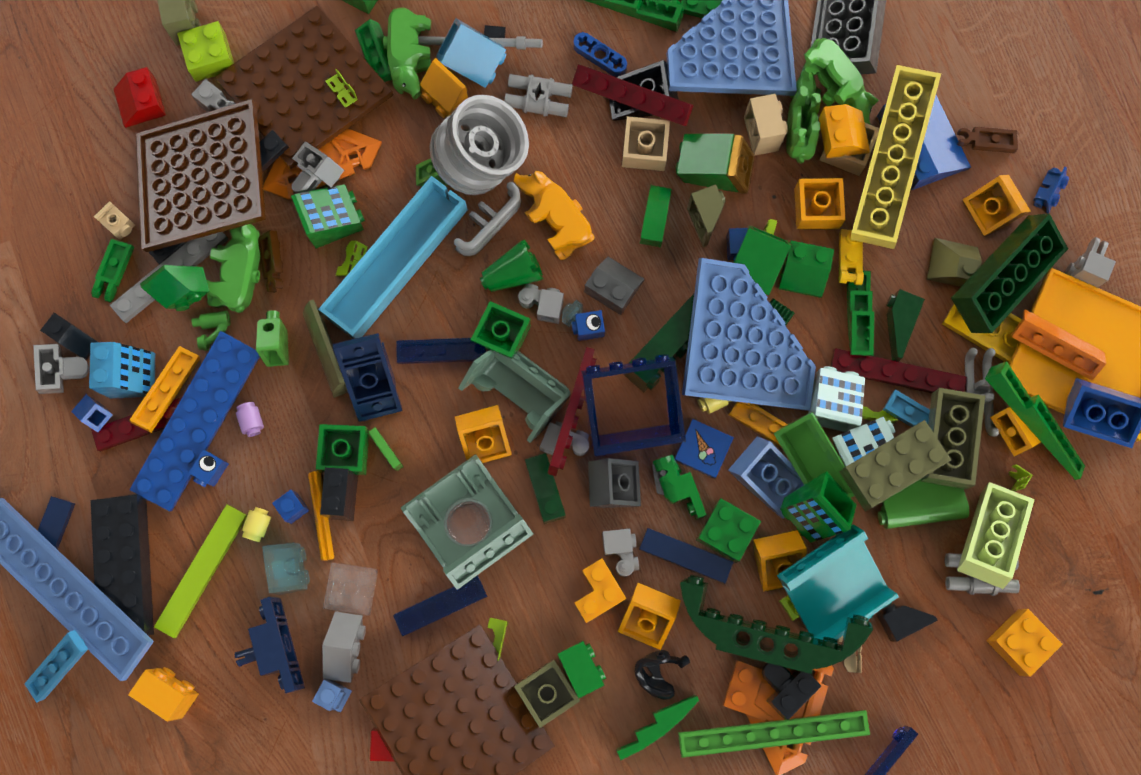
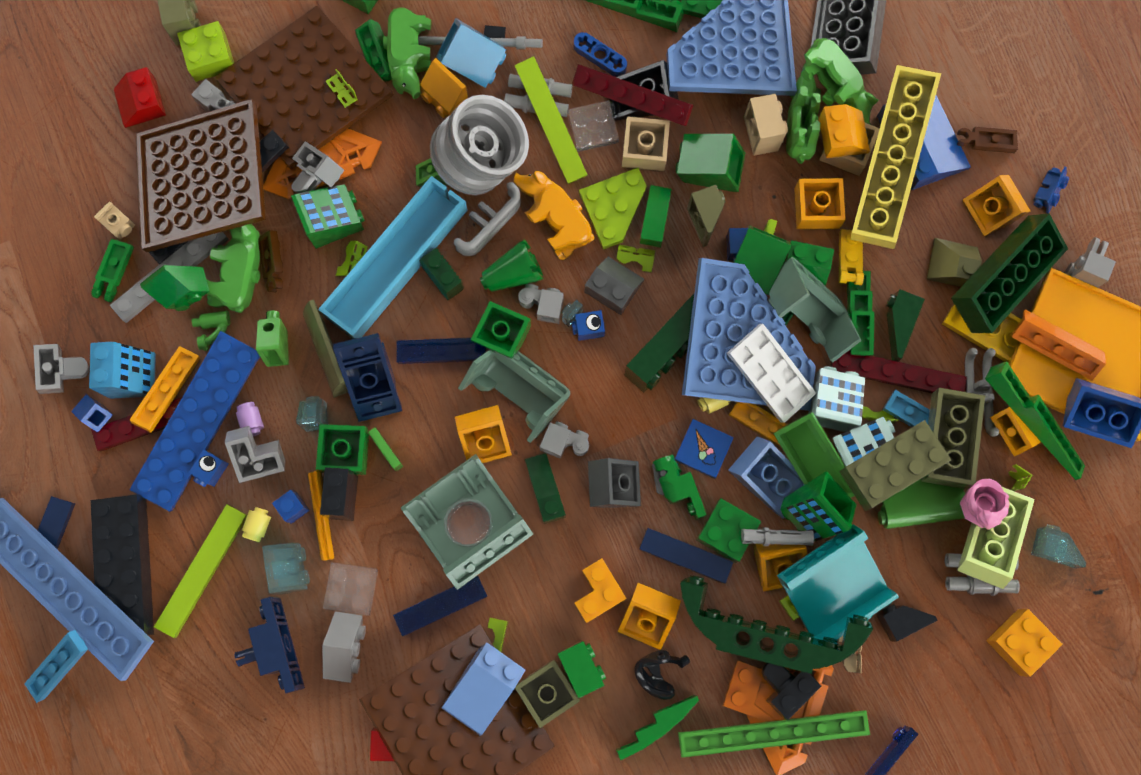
(68, 335): black slope -> none
(164, 693): light orange brick -> none
(252, 460): none -> light grey brick
(312, 413): none -> clear light blue slope
(331, 695): medium blue window -> none
(442, 274): none -> dark green brick
(483, 688): none -> medium blue slope
(551, 120): none -> lime tile
(570, 420): dark red plate -> none
(593, 126): none -> clear plate
(613, 205): none -> lime plate
(621, 543): light grey brick -> none
(639, 438): clear blue windscreen -> none
(645, 260): none -> lime piece
(740, 164): pearl gold tile -> none
(771, 373): none -> white plate
(783, 537): none -> light grey pin
(816, 306): none -> sand green windscreen
(985, 504): none -> bright pink piece
(1057, 547): none -> clear light blue slope

